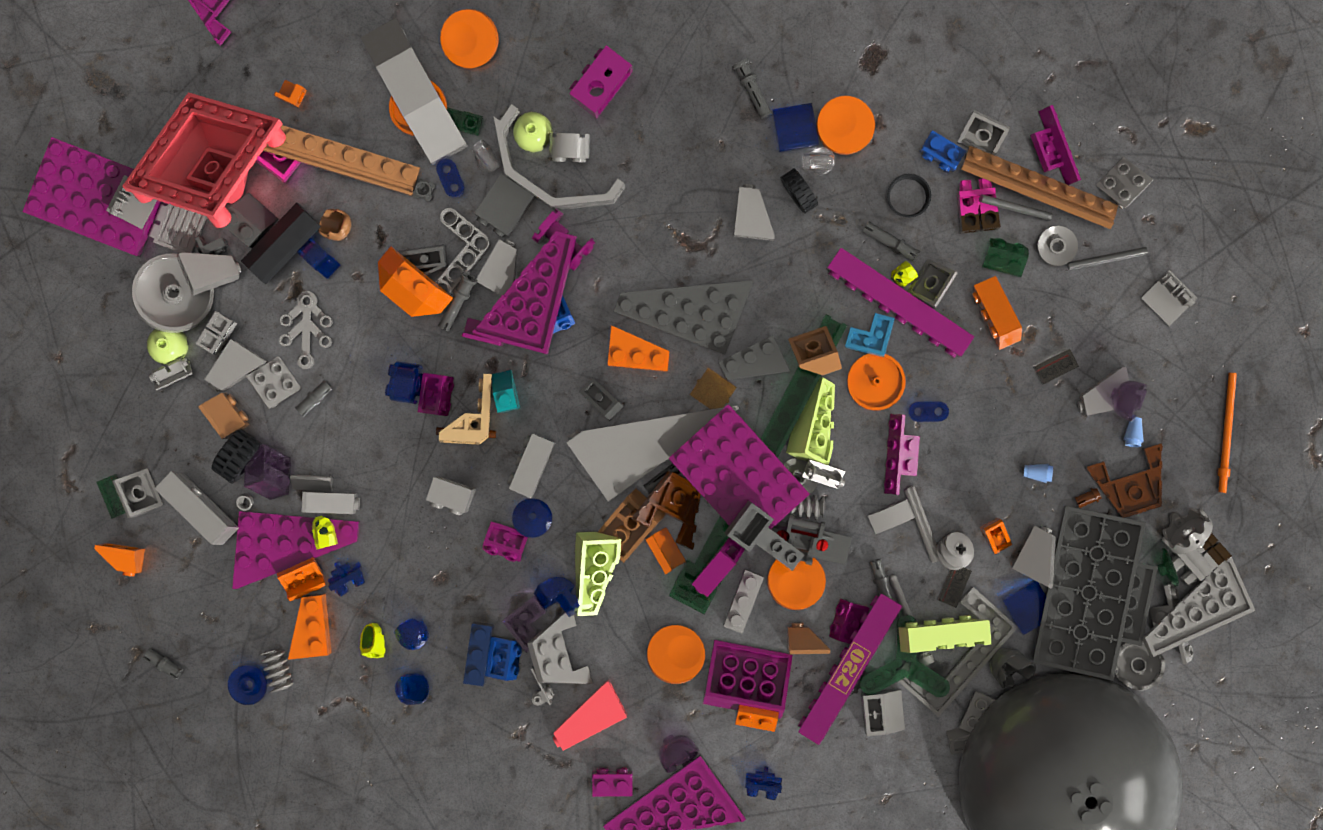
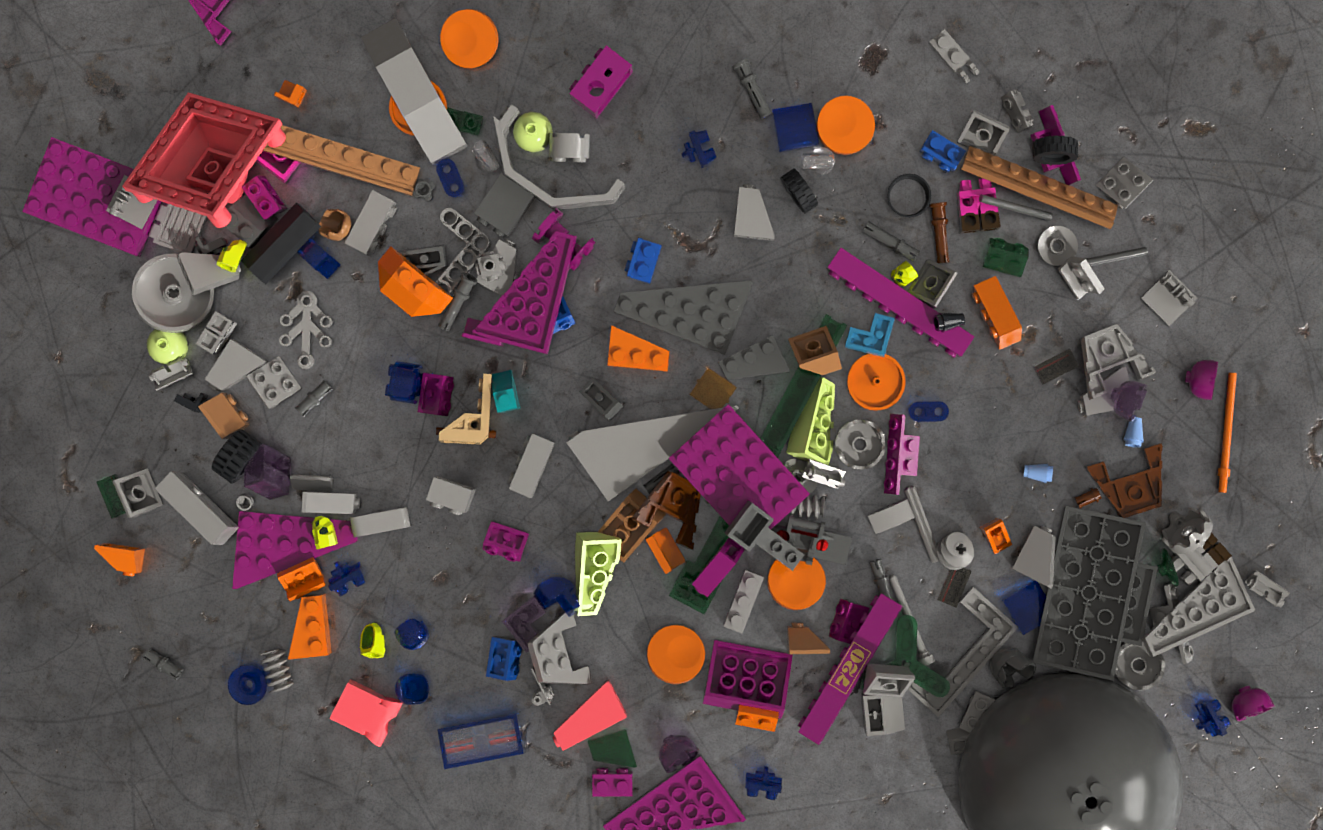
(188, 401): none -> black bracket
(231, 255): none -> neon yellow rock
(264, 197): none -> magenta bracket
(365, 711): none -> coral piece
(371, 223): none -> light grey brick
(380, 522): none -> light grey beam
(478, 653): dark blue brick -> none
(481, 741): none -> clear brick
(490, 274): none -> light grey brick
(527, 526): clear blue dish -> none
(613, 749): none -> clear green wing
(643, 260): none -> blue bracket
(697, 139): none -> clear blue hips
(874, 444): none -> light grey plate
(887, 680): none -> light grey slope
(939, 222): none -> reddish brown pin
(944, 634): yellowish green wedge -> none
(947, 321): none -> black cone
(952, 55): none -> light grey hinge
(1012, 103): none -> light grey hinge
(1055, 150): none -> black tyre
(1080, 277): none -> light grey bracket
(1108, 350): none -> light grey wing
(1202, 379): none -> magenta cylinder
(1209, 719): none -> clear blue hips
(1251, 703): none -> magenta cylinder
(1264, 586): none -> light grey hinge

